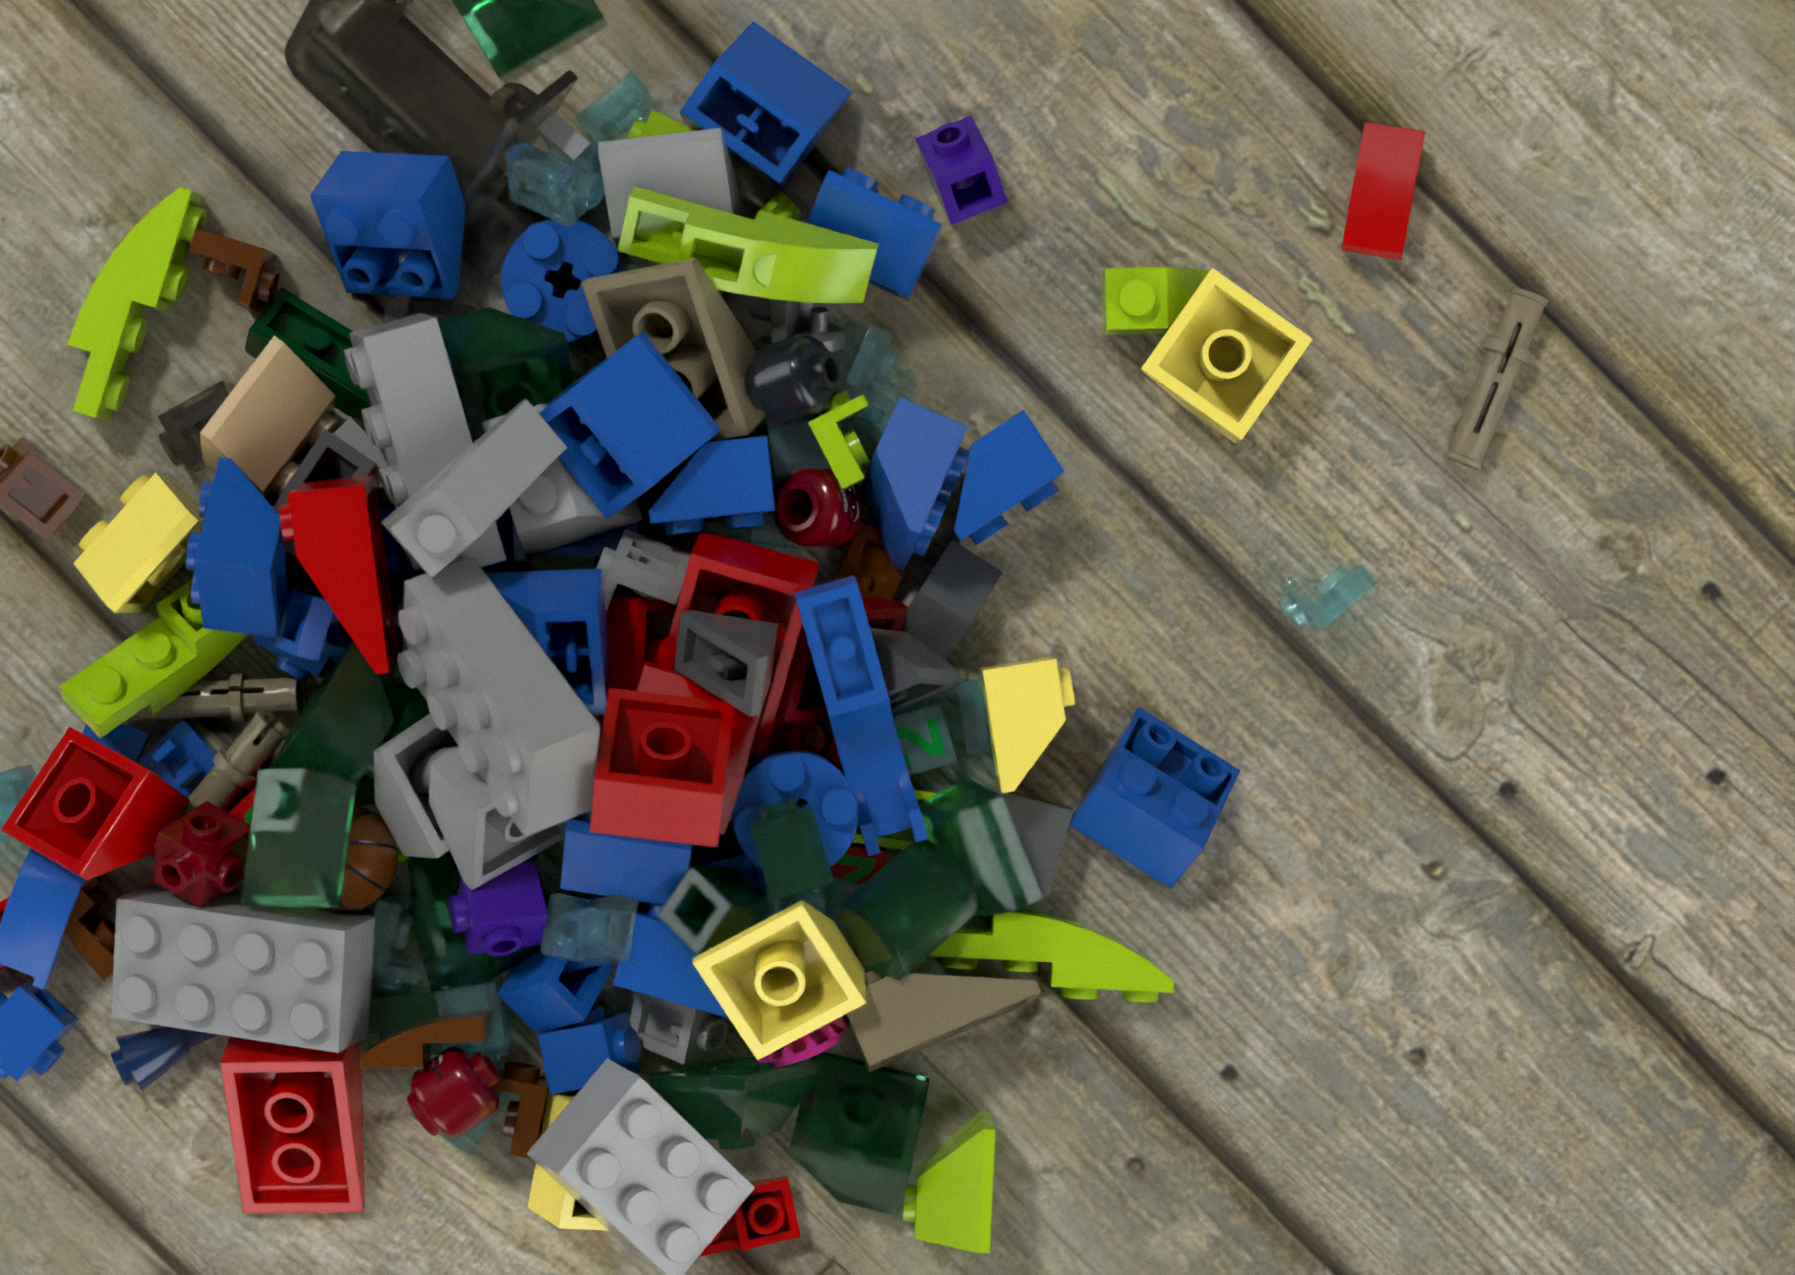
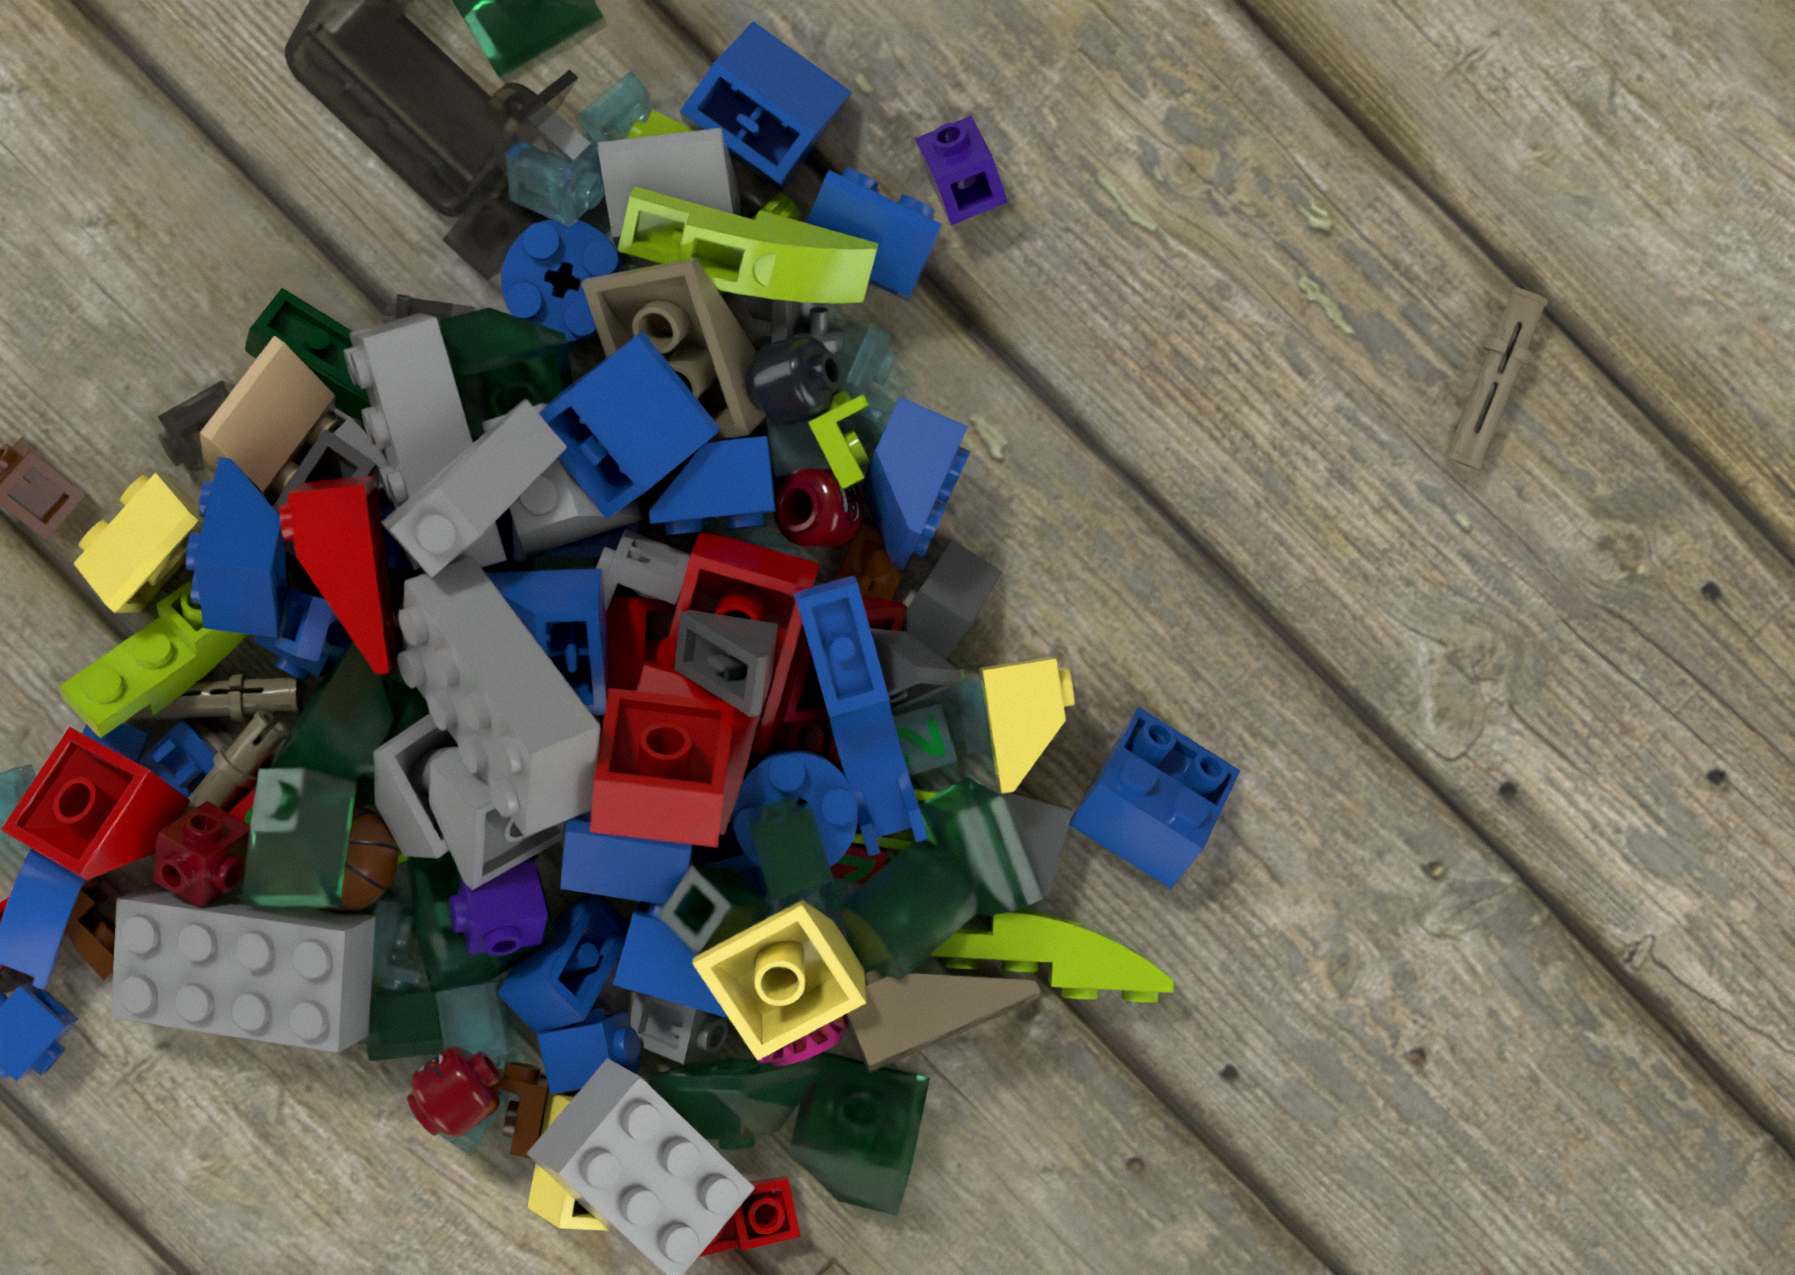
(138, 274): lime slope -> none
(152, 1052): dark blue cone -> none
(230, 256): reddish brown bracket -> none
(295, 1126): red slope -> none
(393, 223): blue slope -> none
(412, 1044): reddish brown slope -> none
(589, 930): clear light blue bracket -> none
(956, 1189): lime slope -> none
(1002, 470): blue slope -> none
(1145, 298): lime slope -> none
(1225, 356): light yellow slope -> none
(1336, 591): clear light blue bracket -> none
(1383, 190): red slope -> none

